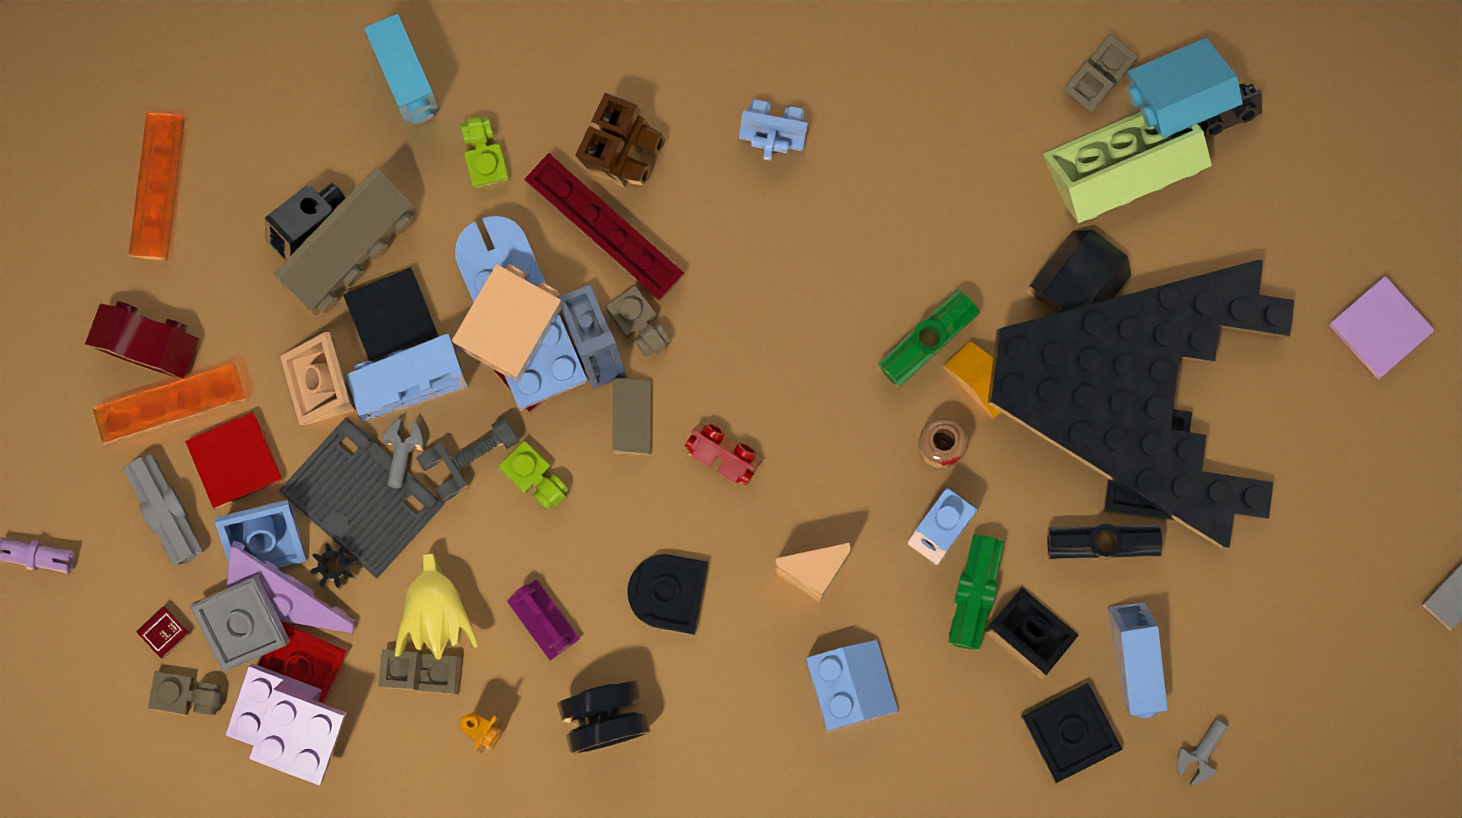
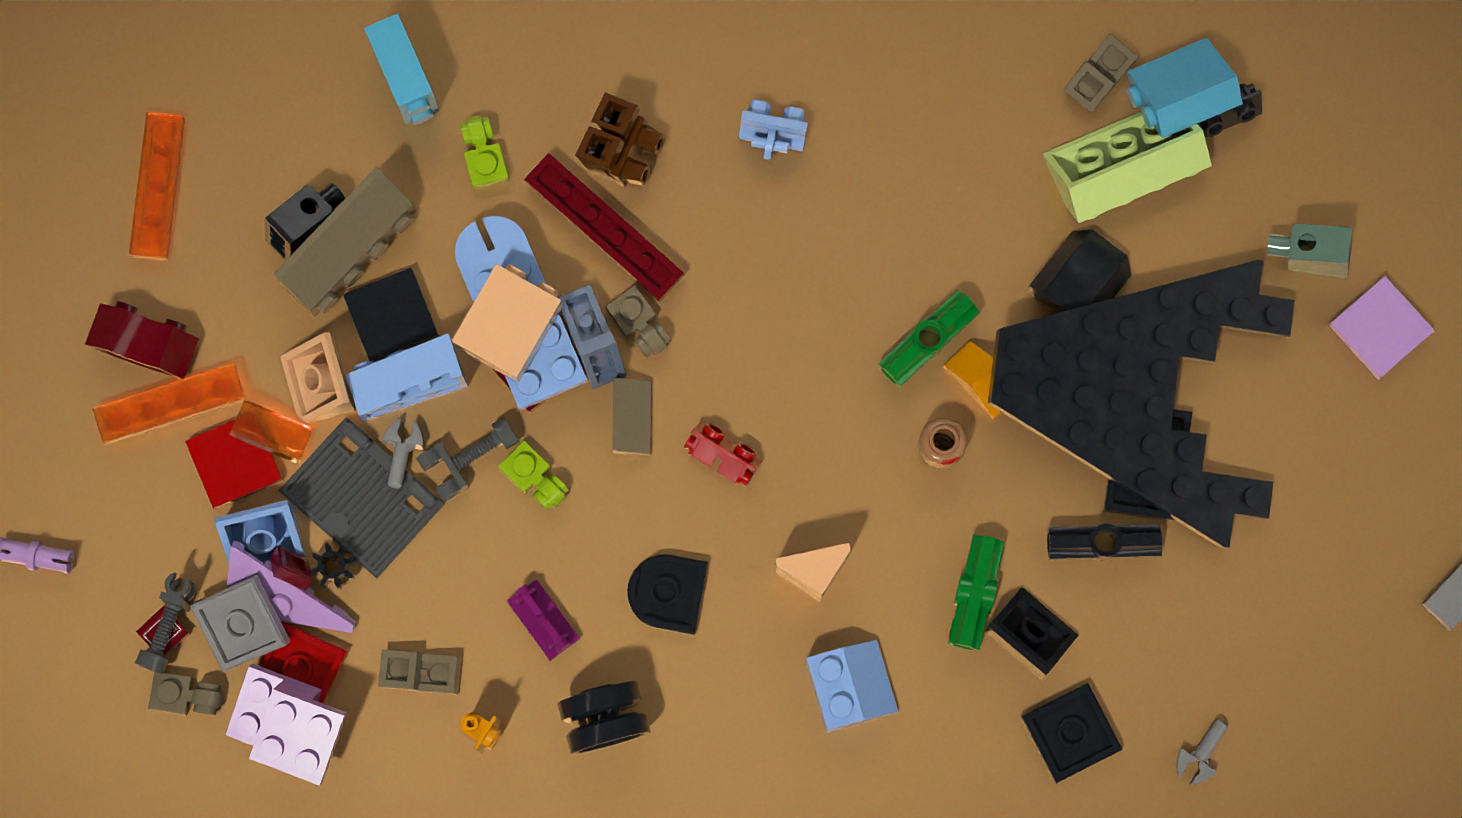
(163, 510): light grey piece -> none
(175, 601): none -> dark grey bar
(271, 431): none -> clear orange tile
(291, 567): none -> dark red tile
(433, 612): light yellow piece -> none
(942, 525): light blue torso -> none
(1138, 659): light blue slope -> none
(1329, 252): none -> sand green torso

